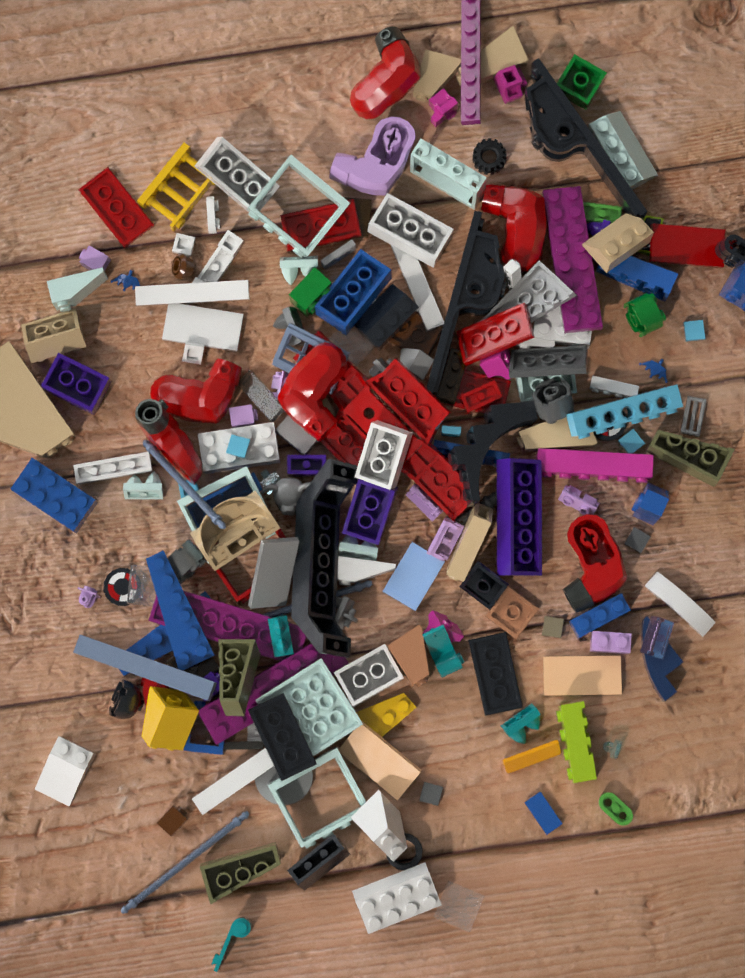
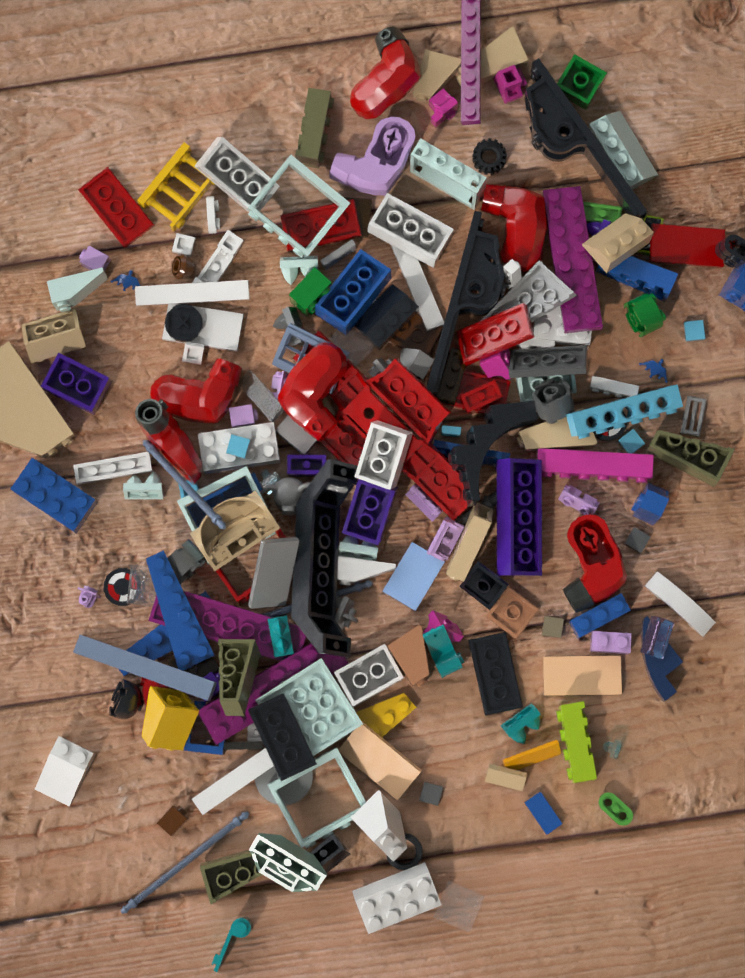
(183, 323): none -> black tile
(287, 863): none -> sand green wedge
(313, 127): none -> olive wedge
(506, 777): none -> tan tile

